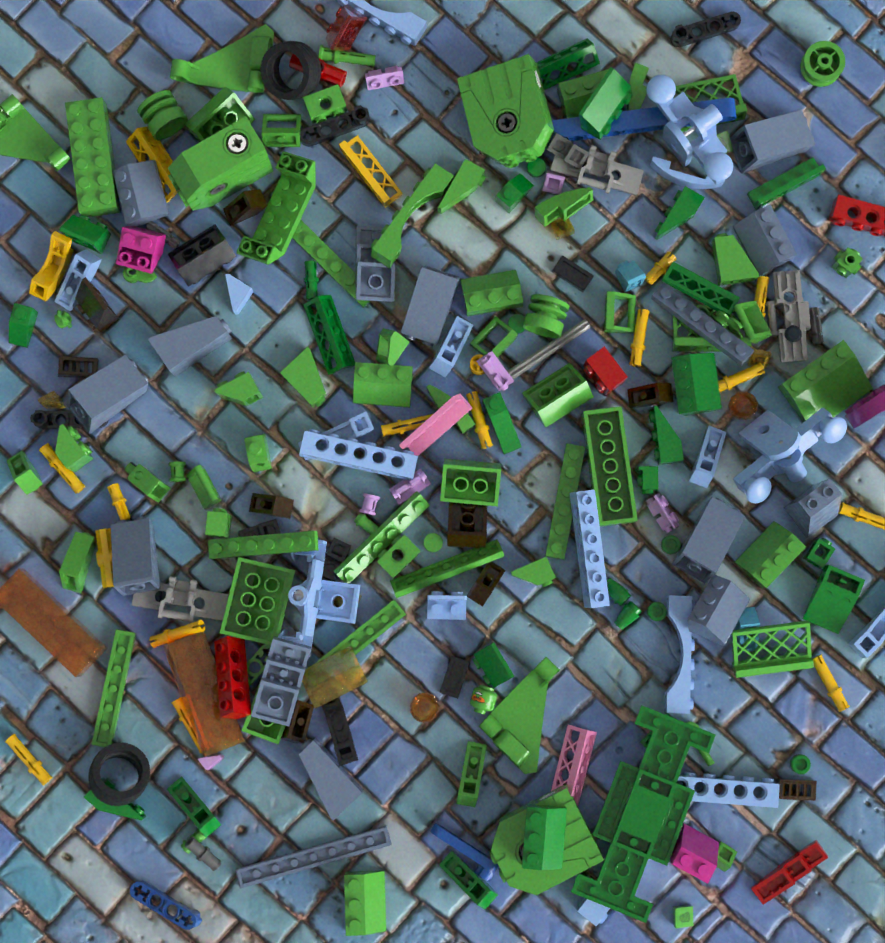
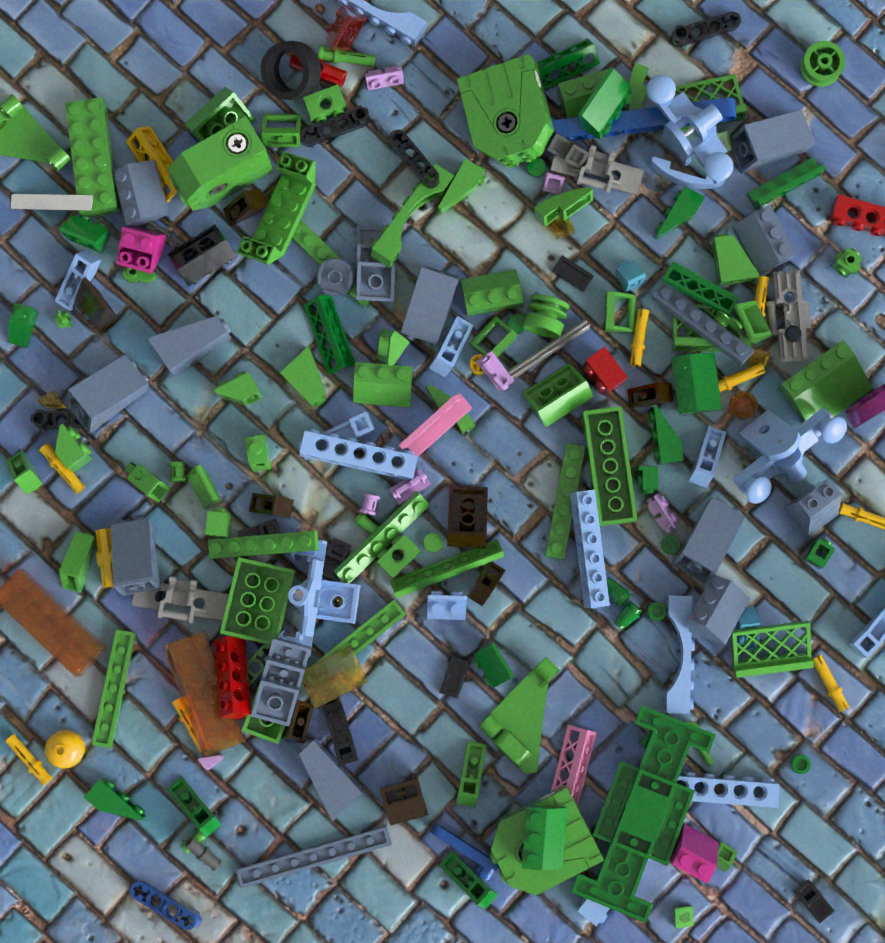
(51, 202): none -> white sticker
(54, 267): yellow arch -> none
(65, 748): none -> yellow cylinder
(67, 359): dark brown slope -> none
(119, 501): yellow axle -> none
(123, 751): black tyre -> none
(162, 115): bright green wheel -> none
(170, 636): yellow pin -> none
(231, 67): bright green panel -> none
(238, 292): light blue slope -> none
(311, 279): green pin -> none
(335, 277): none -> sand blue tile
(352, 157): yellow fence -> none
(364, 902): bright green slope -> none
(387, 429): yellow pin -> none
(400, 136): none -> black beam
(403, 801): none -> dark brown slope
(424, 707): clear orange hair -> none
(470, 482): bright green slope -> none
(479, 420): yellow pin -> none
(483, 699): bright green head -> none
(501, 423): green slope -> none
(513, 192): green slope -> none
(536, 573): bright green slope -> none
(660, 268): yellow axle -> none
(770, 554): bright green slope -> none
(789, 796): dark brown slope -> none
(789, 872): red slope -> none
(814, 901): none -> black slope
(816, 328): dark grey axle -> none
(833, 598): green slope -> none

